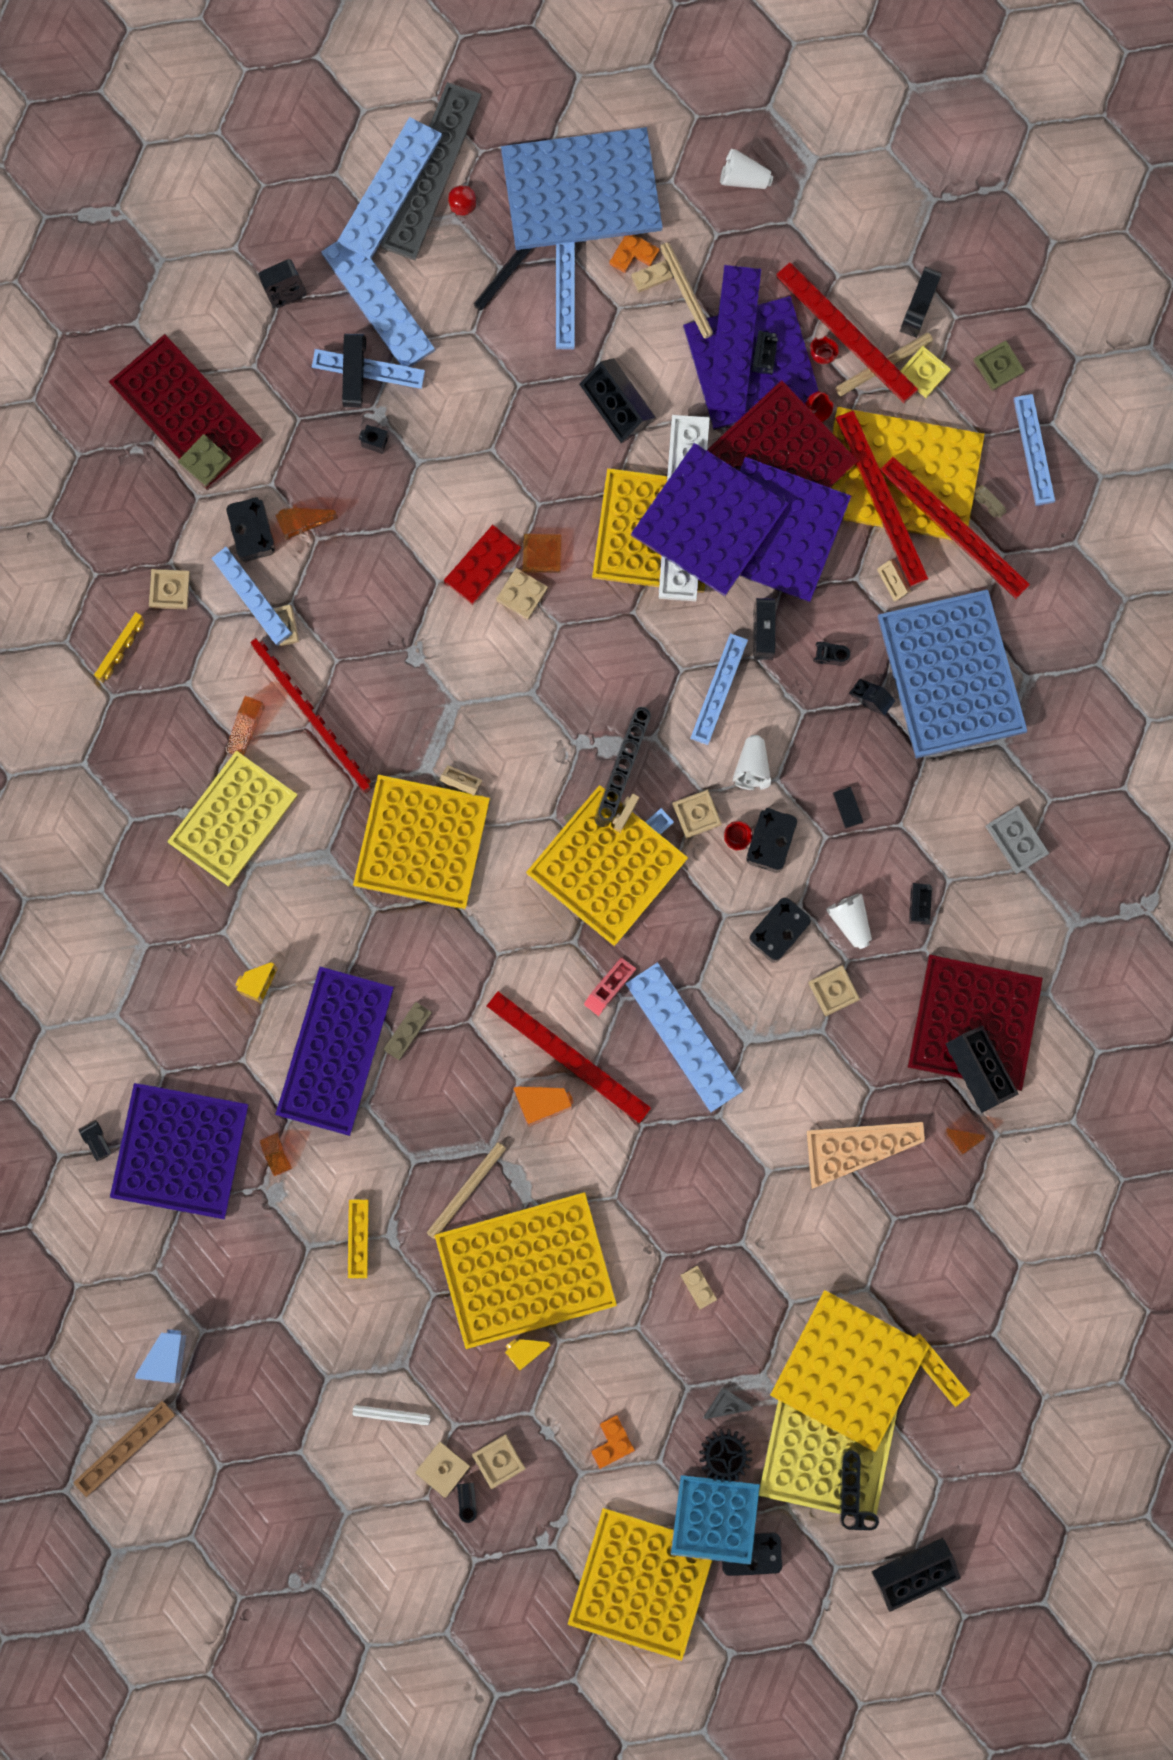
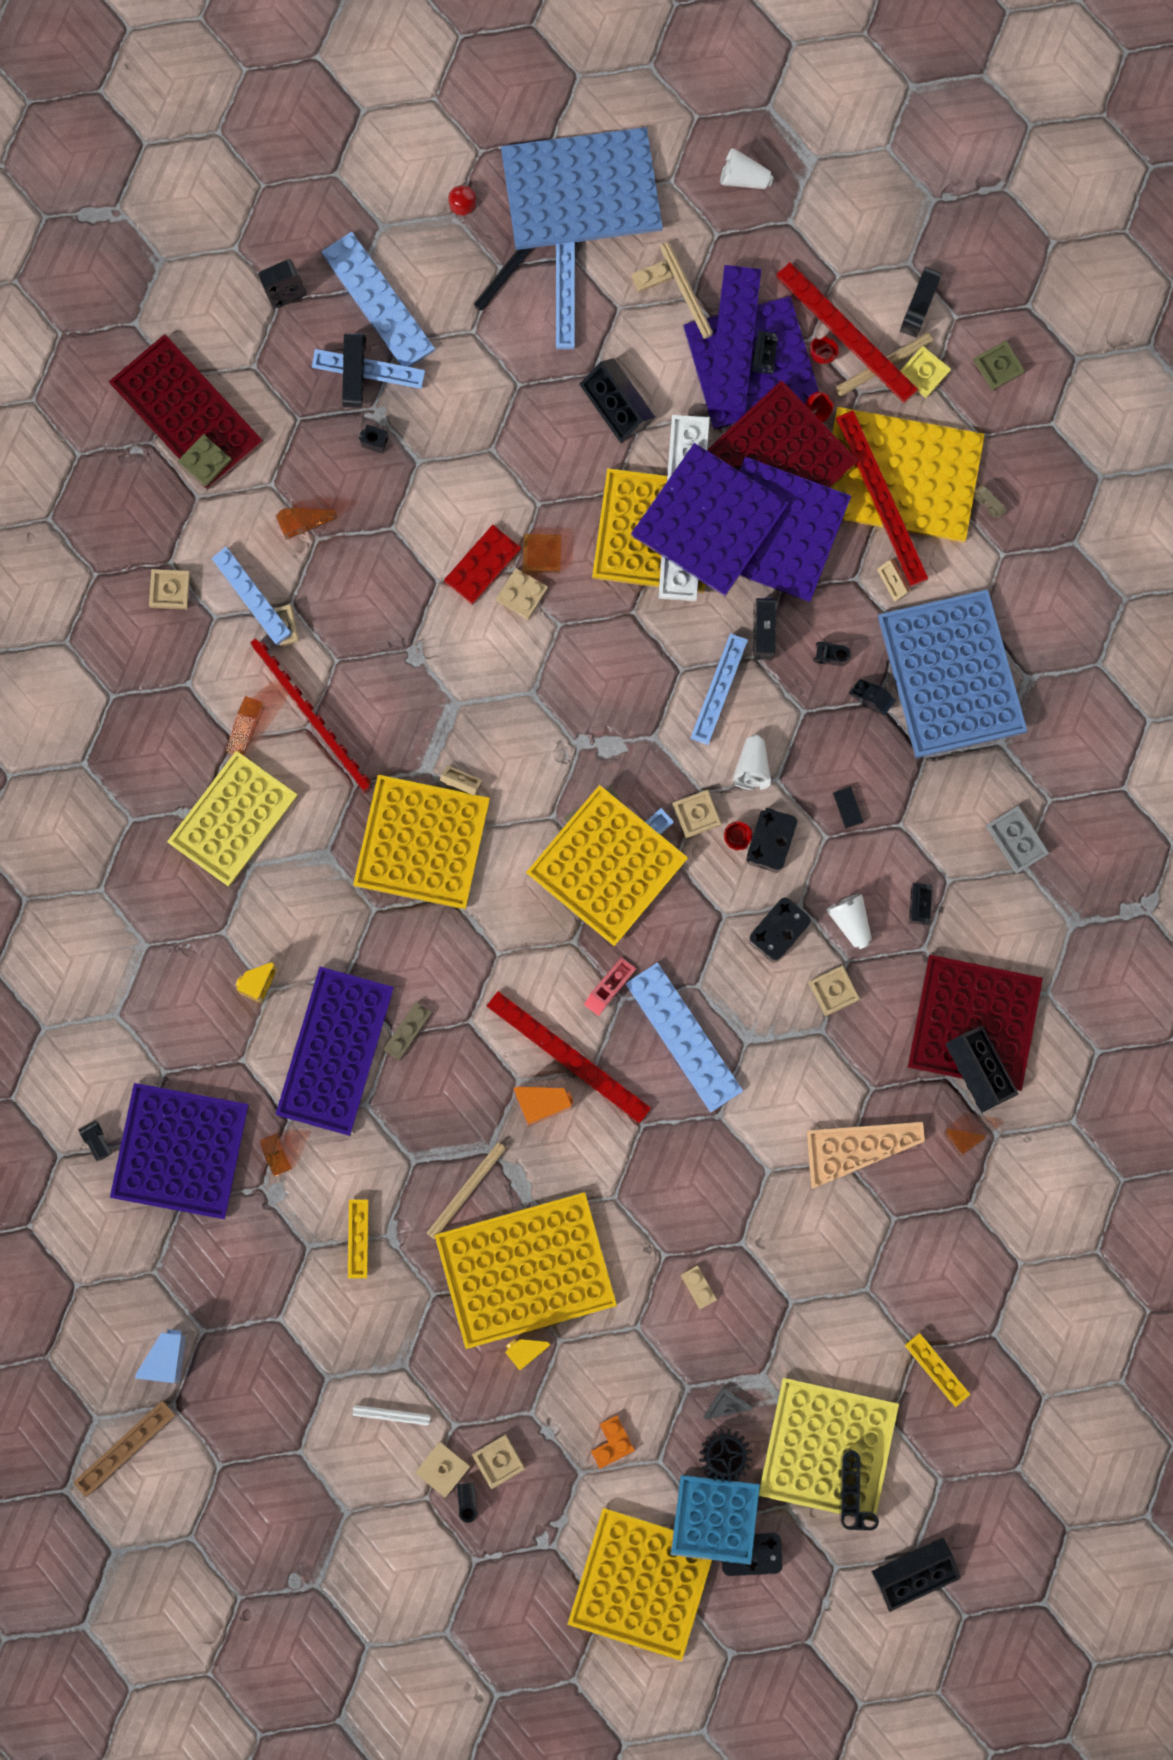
(116, 654): yellow plate -> none
(256, 528): black axle -> none
(389, 188): light blue plate -> none
(413, 220): dark grey plate -> none
(619, 774): black beam -> none
(621, 819): tan plate -> none
(631, 248): orange plate -> none
(849, 1370): yellow plate -> none
(954, 527): red plate -> none
(1034, 450): light blue plate -> none

